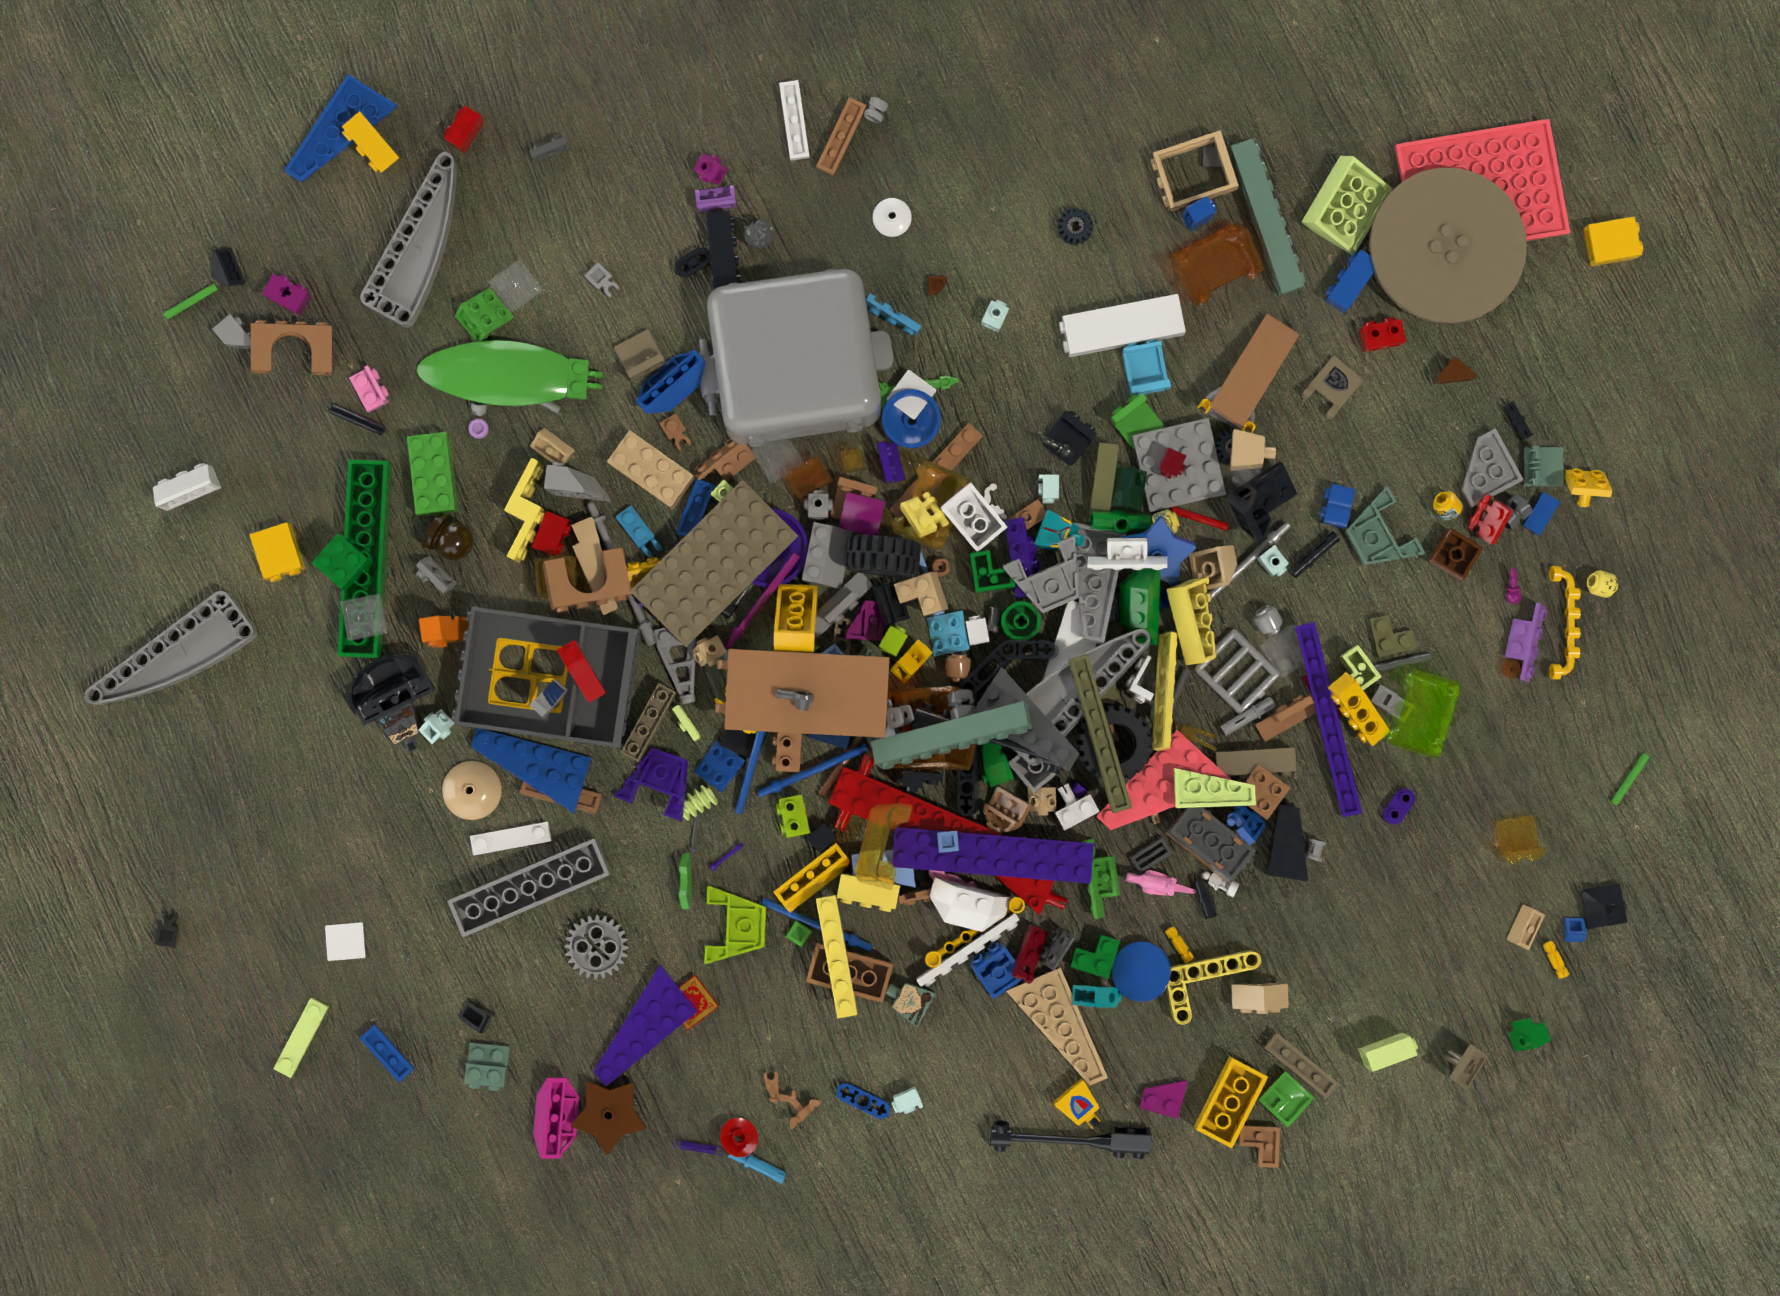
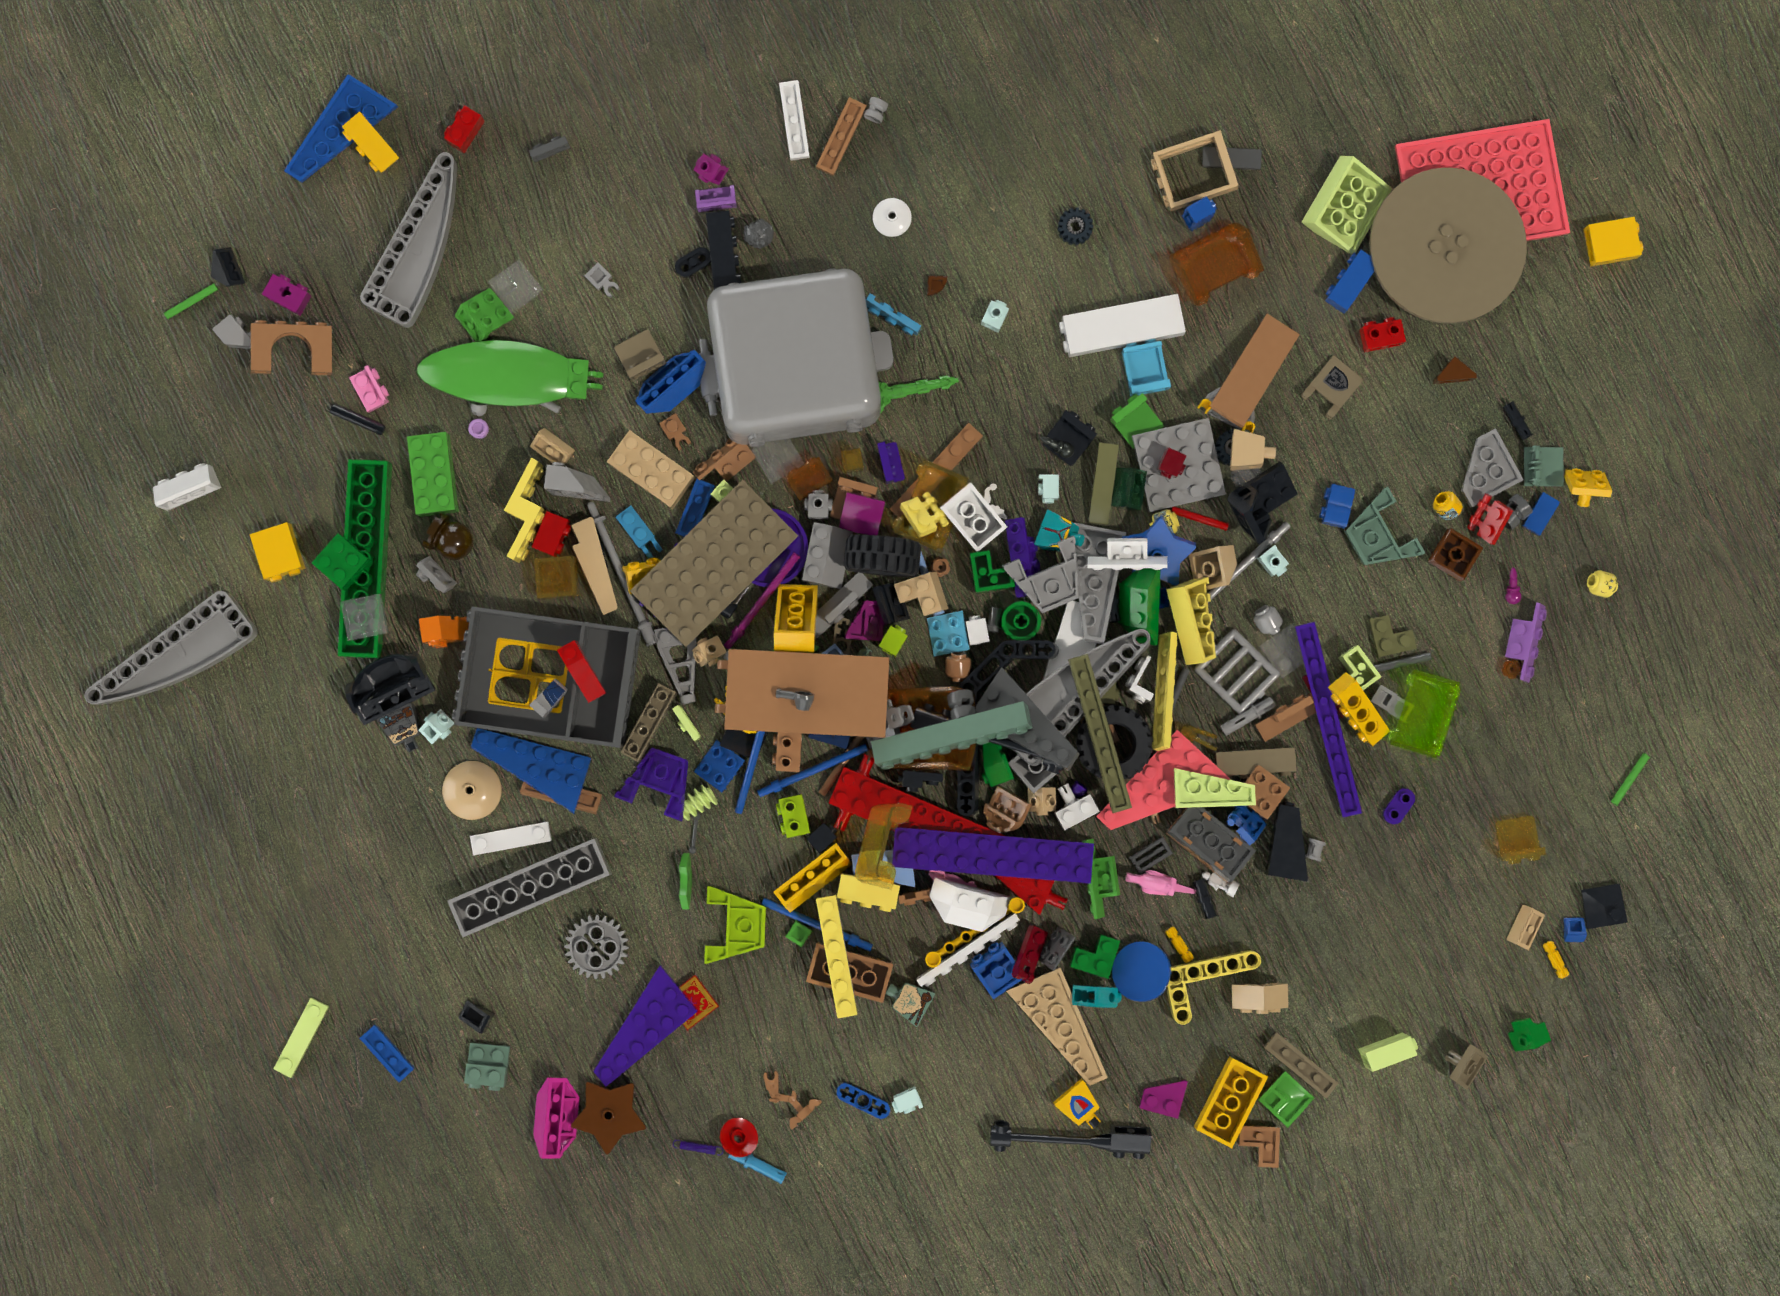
(167, 933): pearl dark grey plate -> none
(345, 941): white sticker -> none
(564, 595): medium nougat arch -> none
(713, 866): dark purple hinge -> none
(911, 405): white sticker -> none
(911, 435): blue dish -> none
(911, 661): yellow brick -> none
(947, 841): medium blue plate -> none
(1032, 513): medium nougat plate -> none
(1131, 522): green piece -> none
(1266, 217): sand green brick -> none
(1314, 554): black pin -> none
(1571, 613): yellow bar -> none

